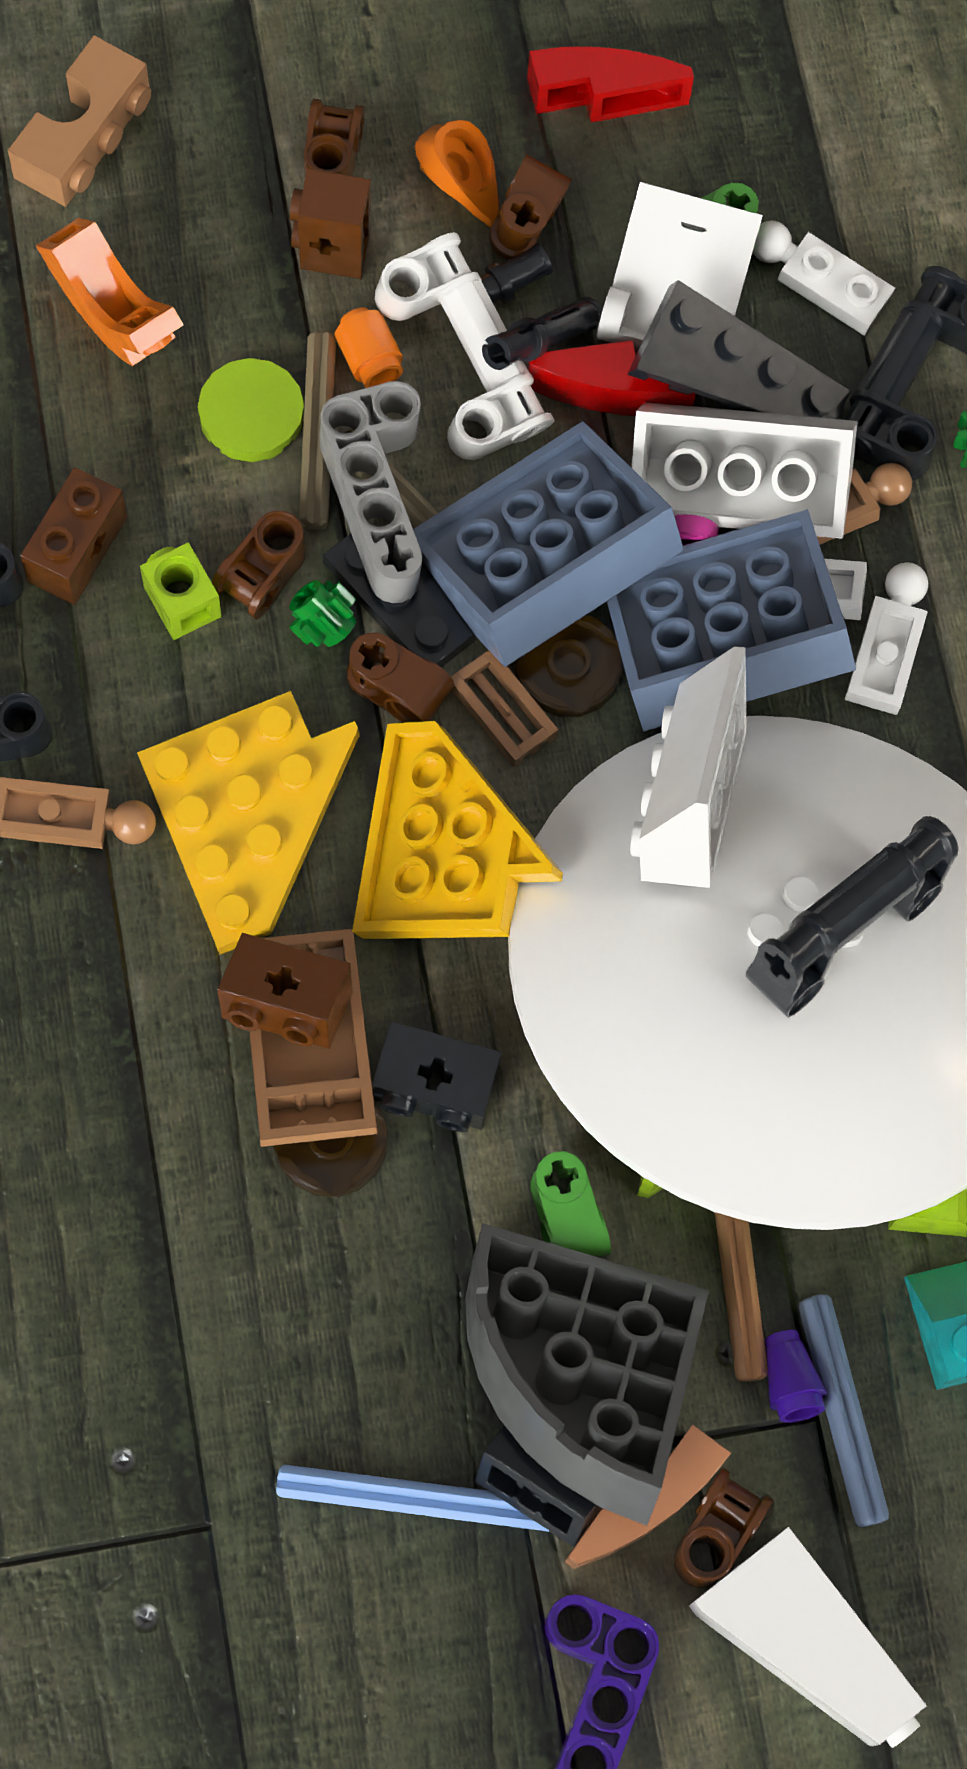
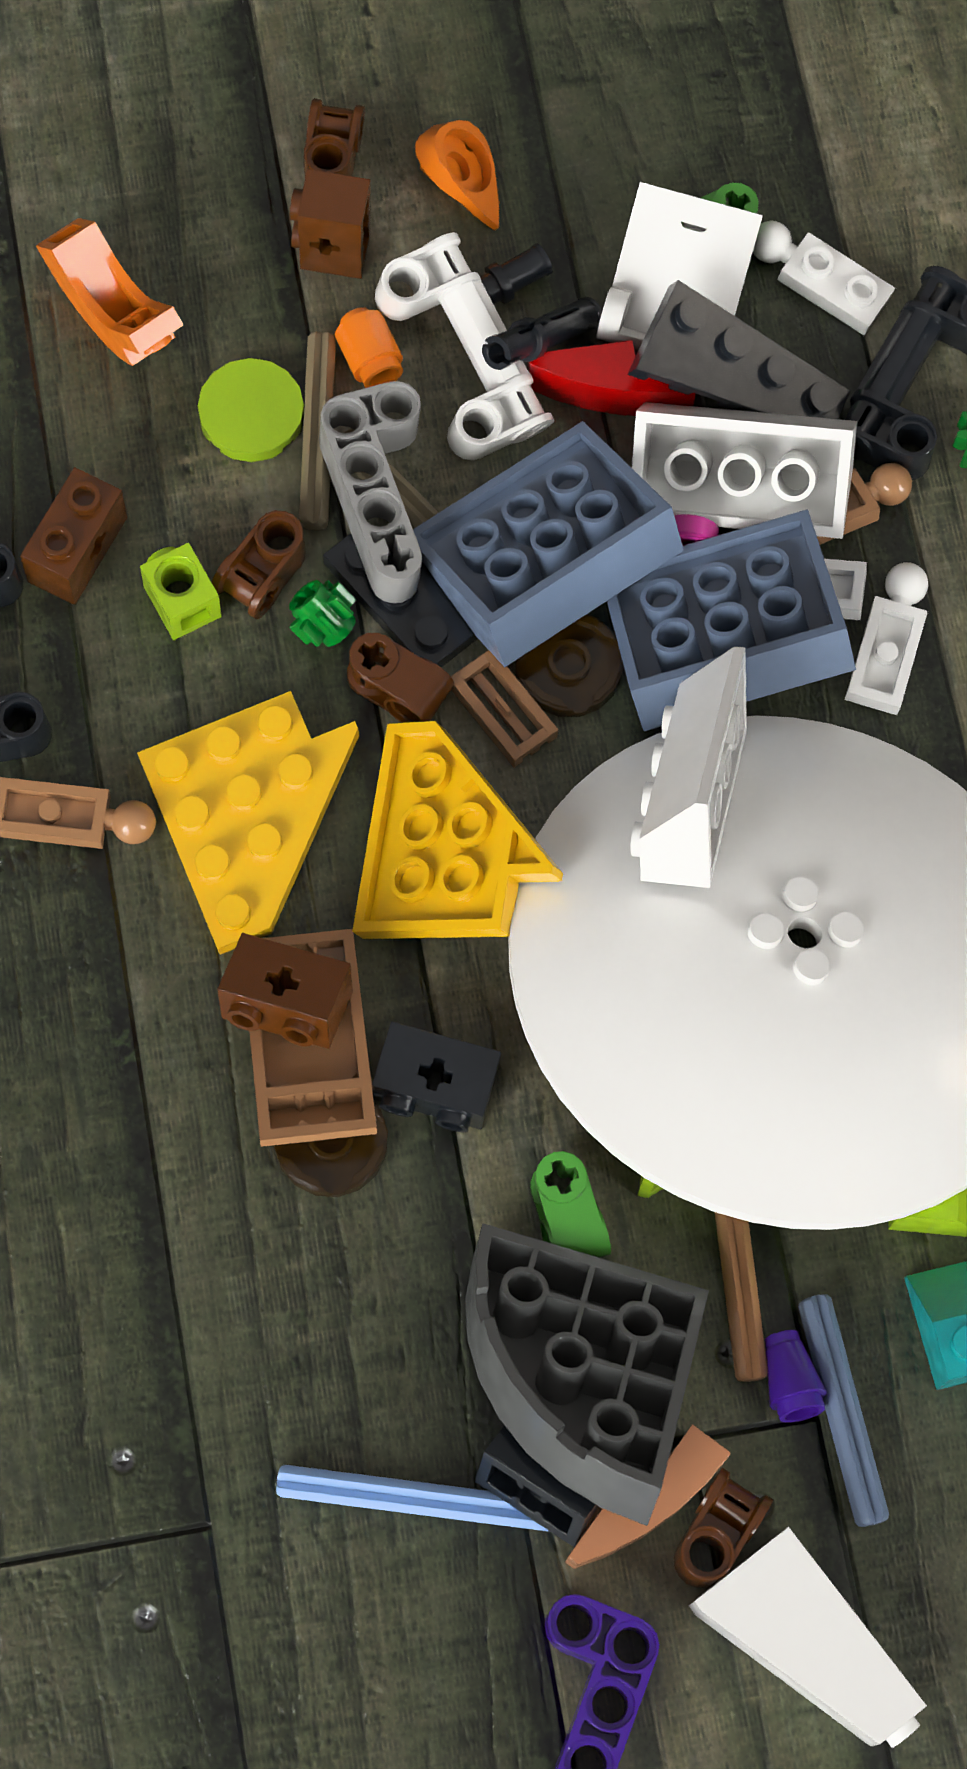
(63, 155): medium nougat arch -> none
(528, 207): reddish brown piece -> none
(606, 81): red slope -> none
(898, 877): black piece -> none

